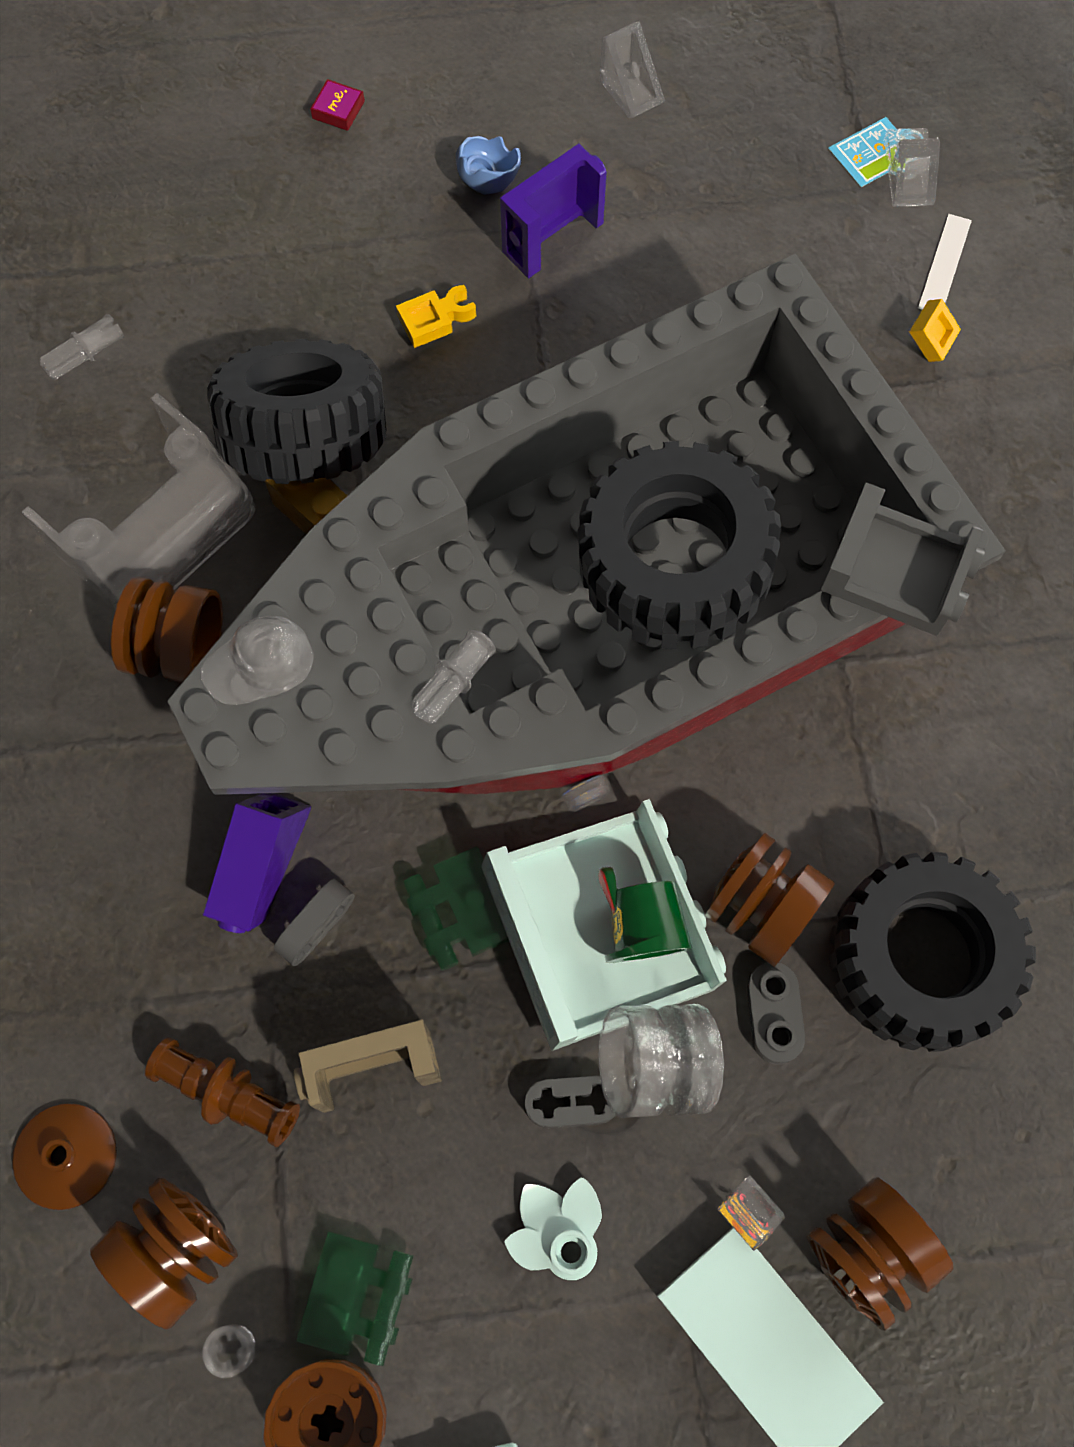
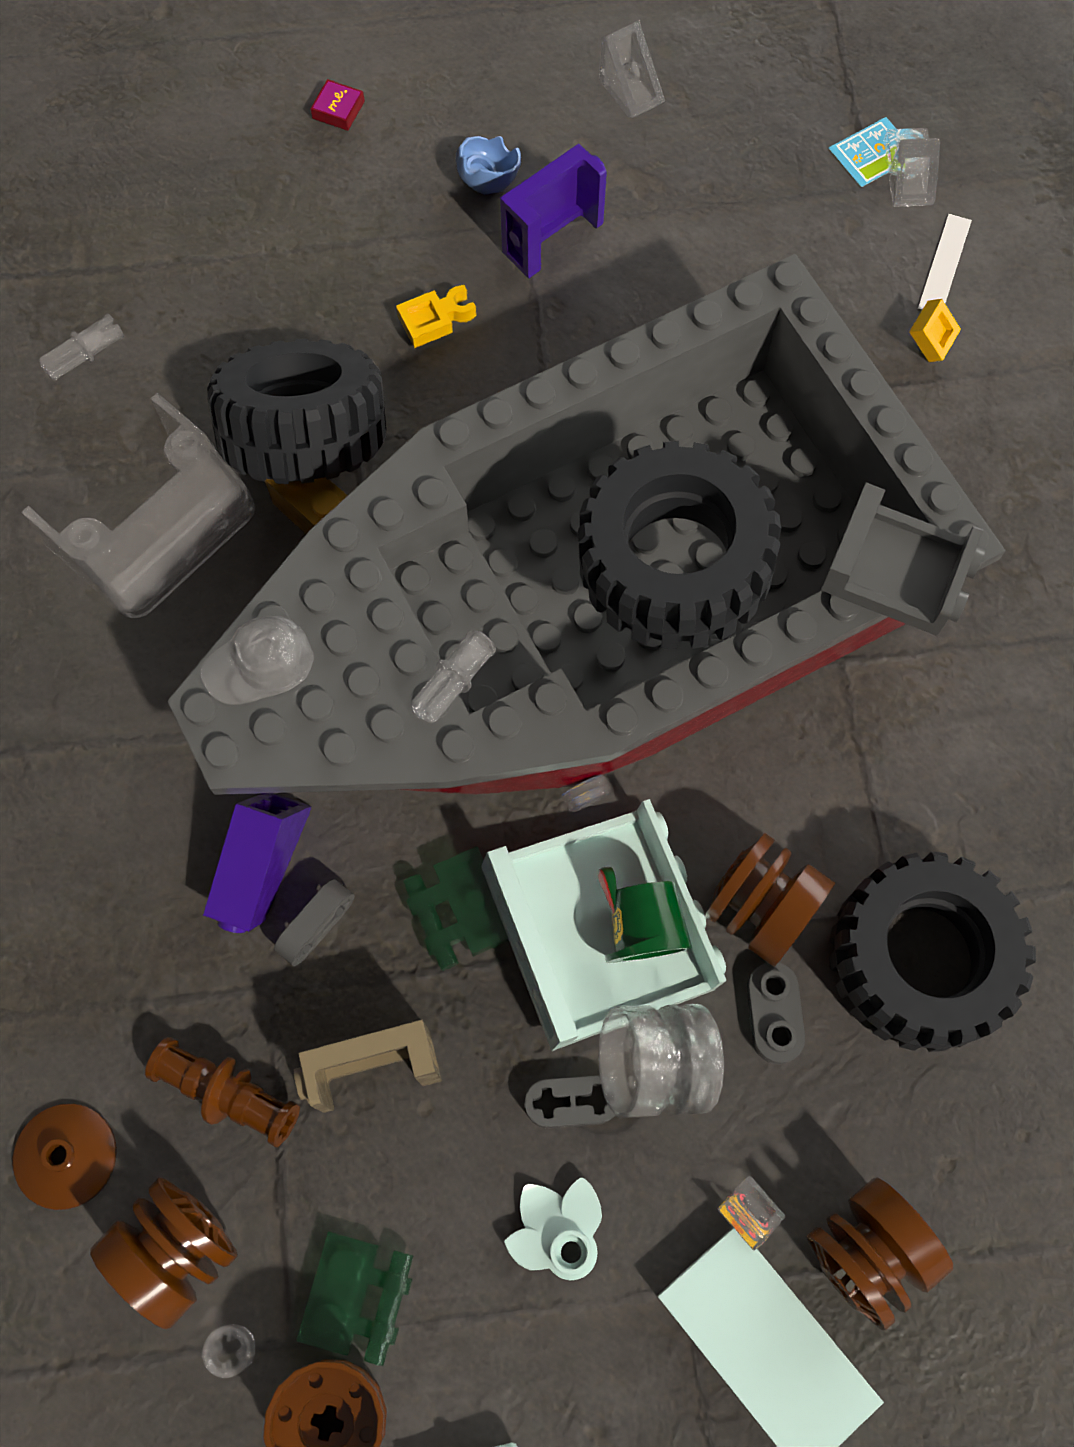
(164, 628): reddish brown wheel -> none

